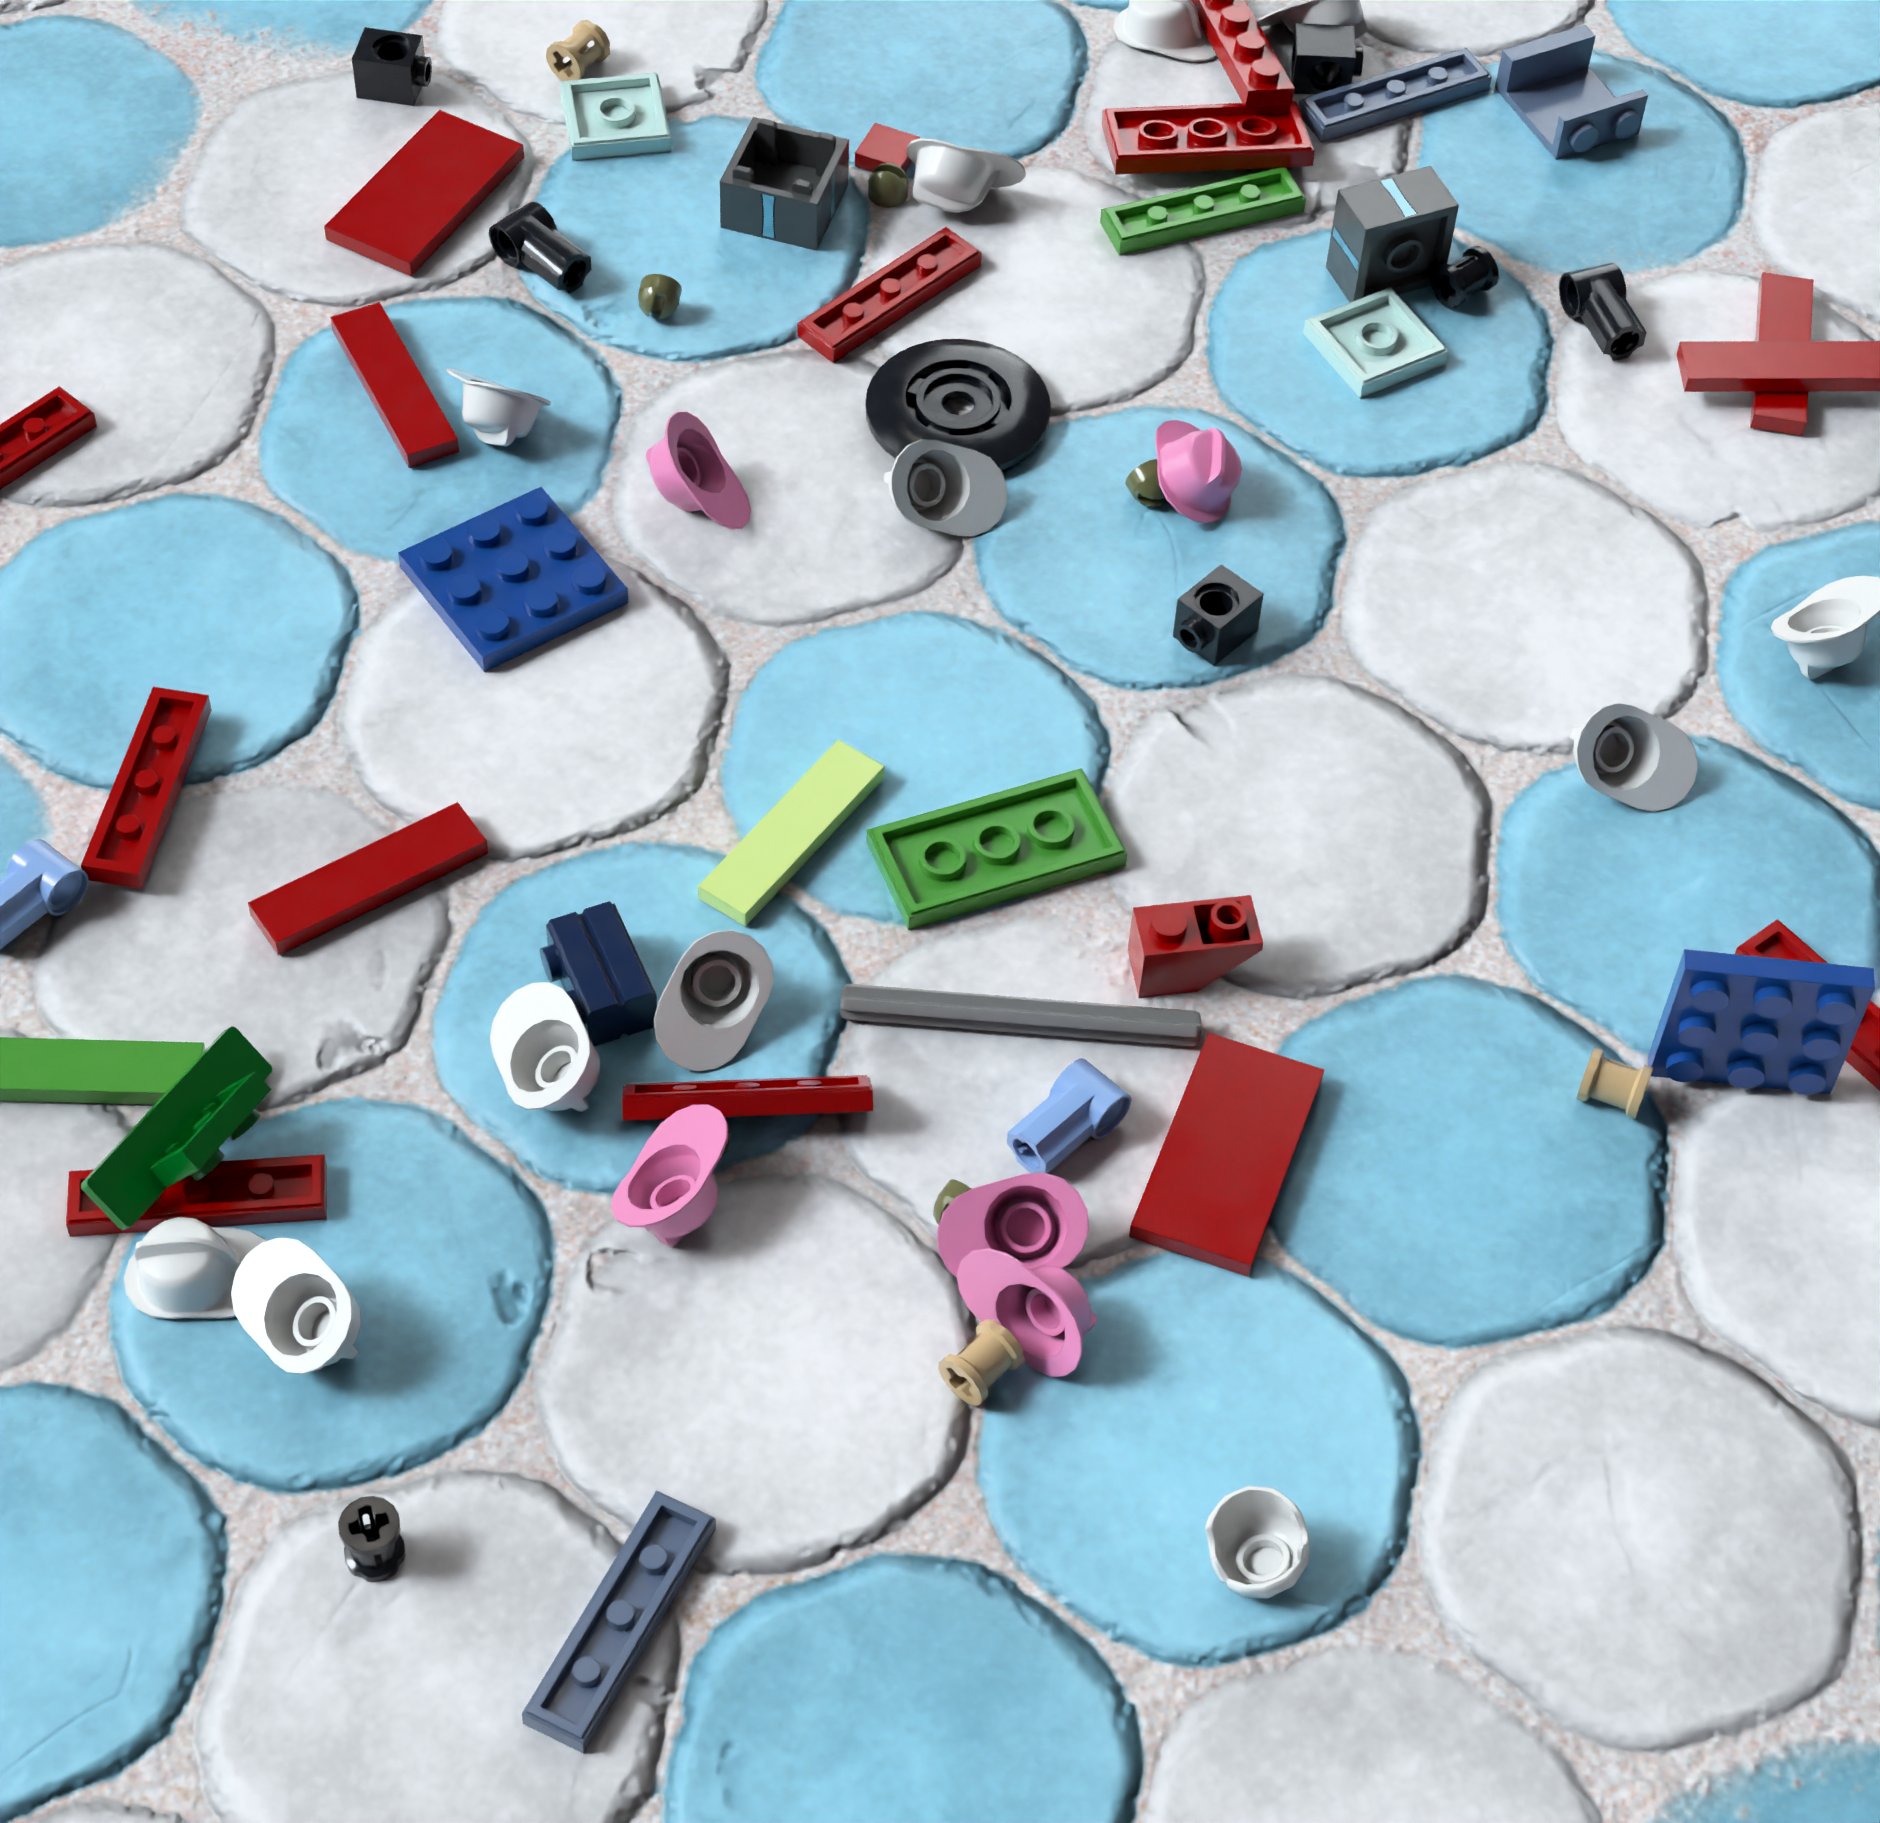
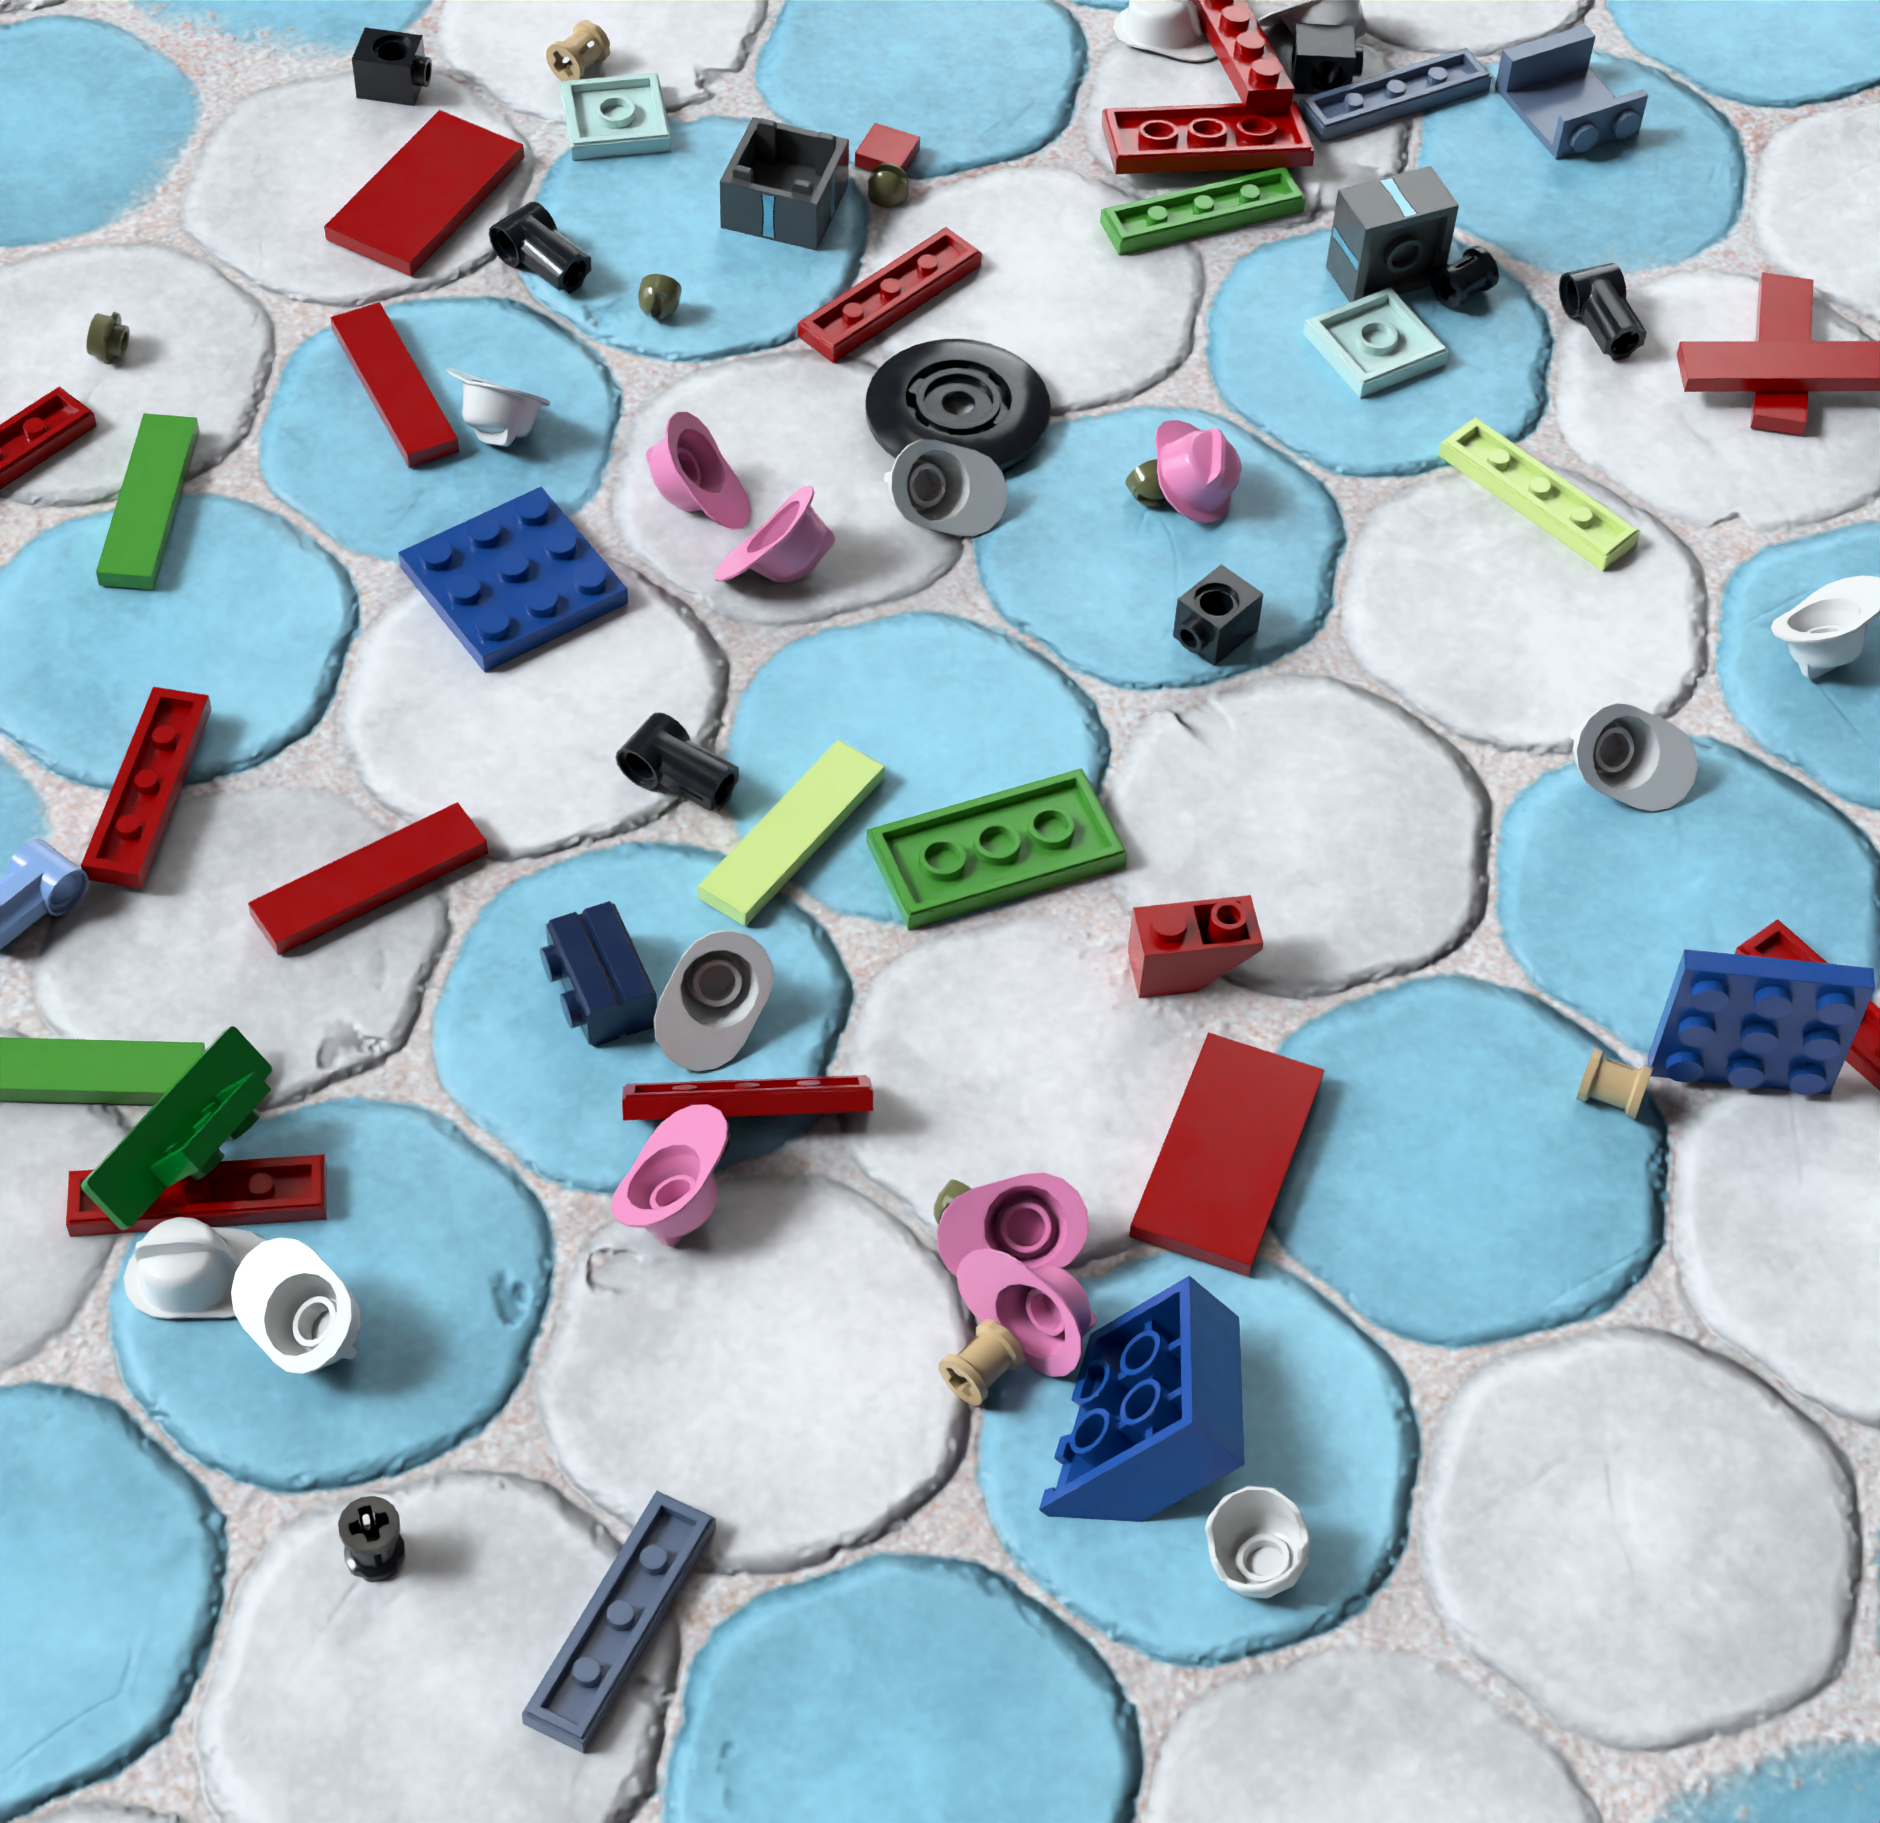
(107, 337): none -> olive plate
(148, 502): none -> bright green tile
(544, 1049): white piece -> none
(666, 756): none -> black piece
(785, 545): none -> bright pink piece
(959, 176): white piece -> none
(1020, 1015): light grey axle -> none
(1078, 1107): light blue piece -> none
(1153, 1409): none -> blue wedge
(1539, 493): none -> yellowish green tile

